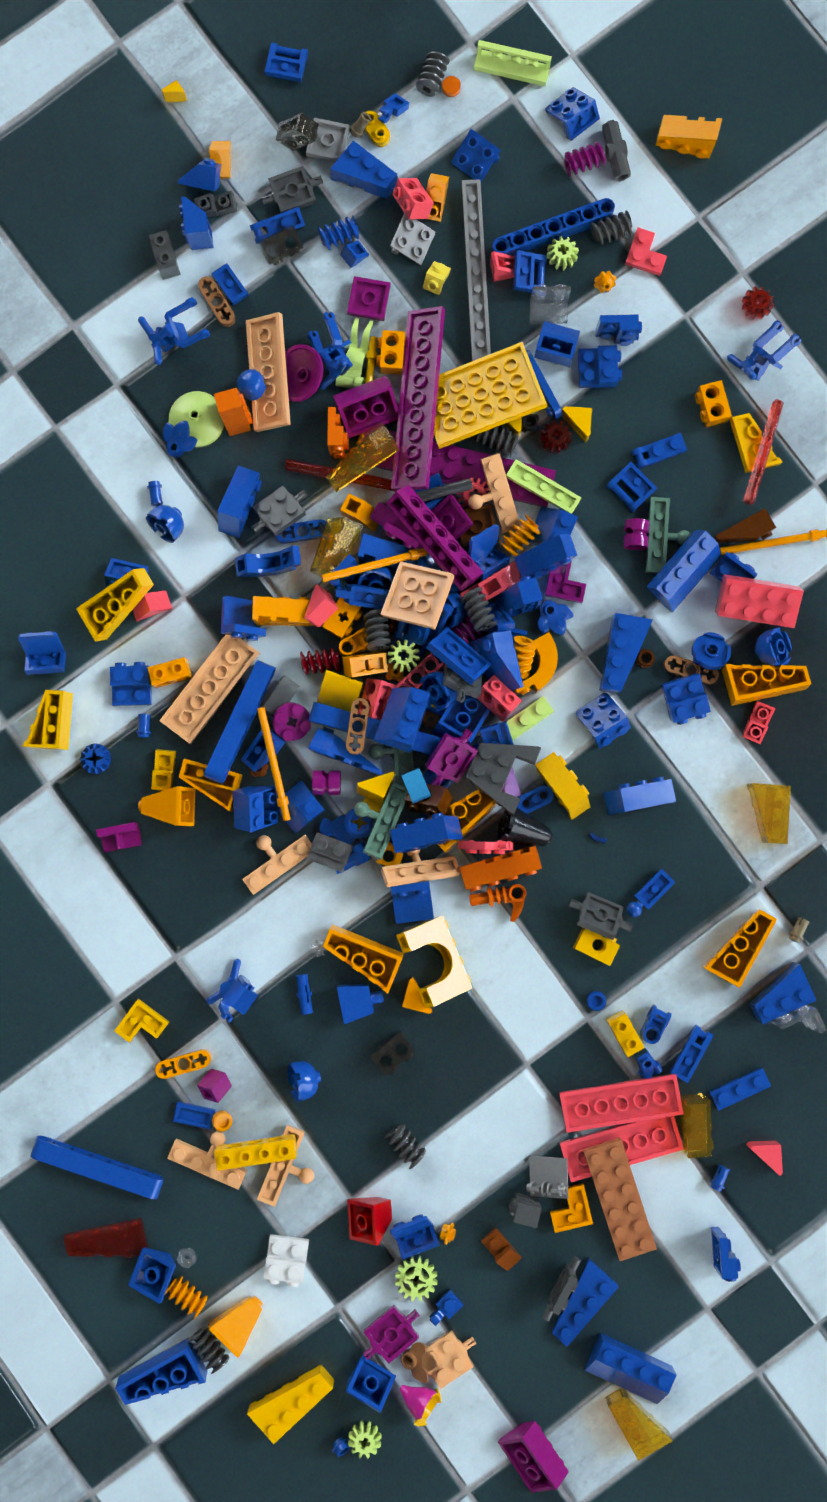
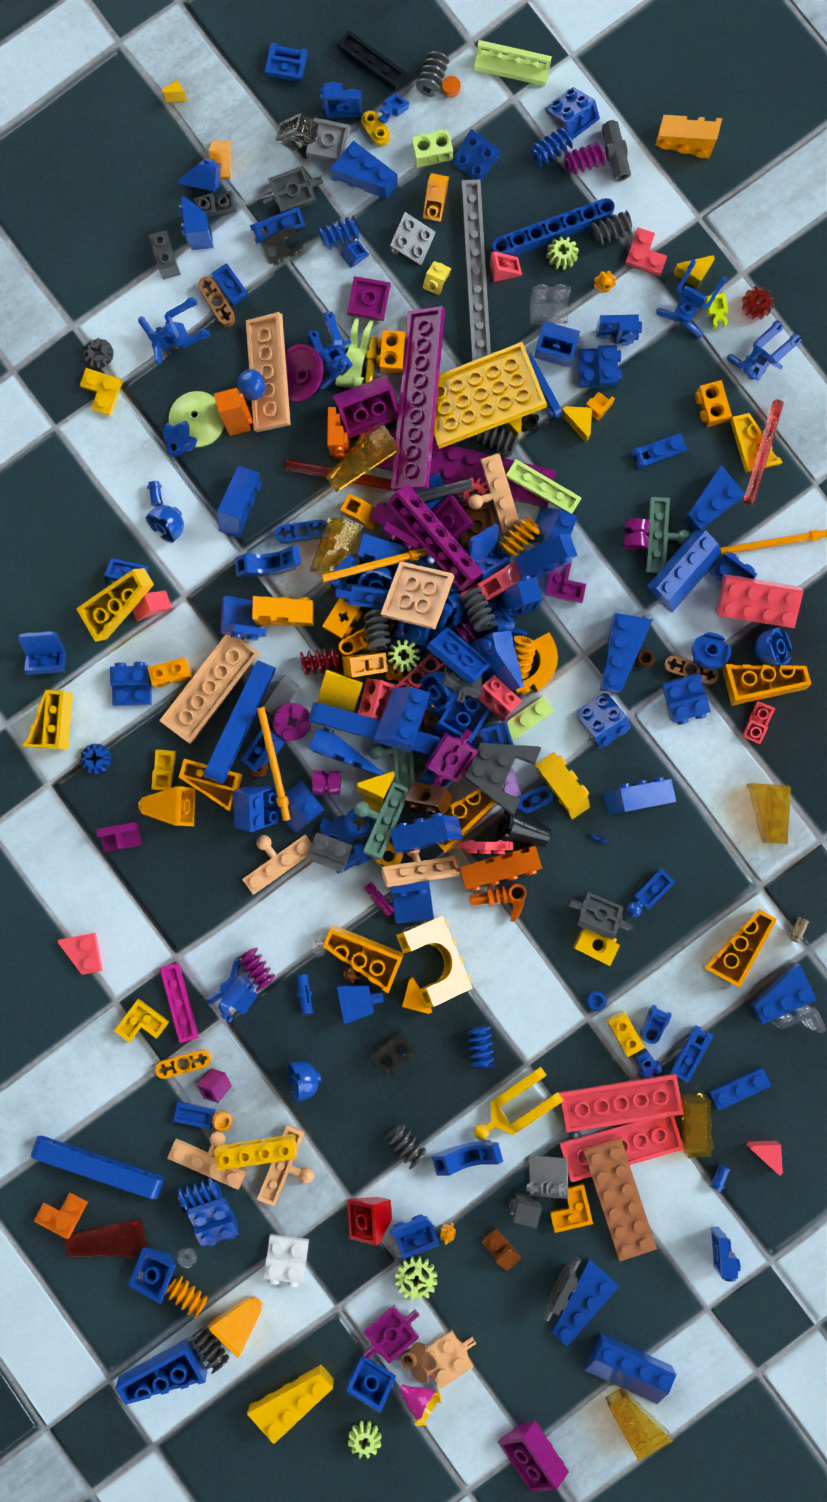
(63, 1220): none -> orange plate
(83, 952): none -> coral wing
(98, 361): none -> dark grey gear
(106, 390): none -> yellow plate
(143, 726): blue pin -> none
(179, 1002): none -> dark pink tile
(199, 1195): none -> blue piece
(213, 1222): none -> blue plate
(256, 968): none -> magenta piece
(279, 511): dark grey plate -> none
(320, 606): coral slope -> none
(340, 102): none -> blue plate
(340, 1446): blue plate -> none
(350, 740): medium nougat beam -> none
(351, 974): none -> dark orange plate
(357, 129): dark tan pin -> none
(371, 60): none -> black plate
(379, 899): none -> magenta axle
(412, 198): coral brick -> none
(415, 784): dark azure slope -> none
(433, 153): none -> yellowish green brick
(447, 1305): blue plate -> none
(465, 1156): none -> blue arch
(480, 1047): none -> blue piece
(500, 1120): none -> yellow piece
(524, 270): blue plate -> none
(550, 145): none -> blue piece
(554, 620): blue plate -> none
(558, 430): clear red gear -> none
(599, 405): none -> light orange panel
(635, 482): blue plate -> none
(689, 303): none -> blue piece
(697, 273): none -> yellow slope
(716, 499): none -> blue wedge
(718, 310): none -> neon yellow plate
(750, 529): reddish brown slope -> none

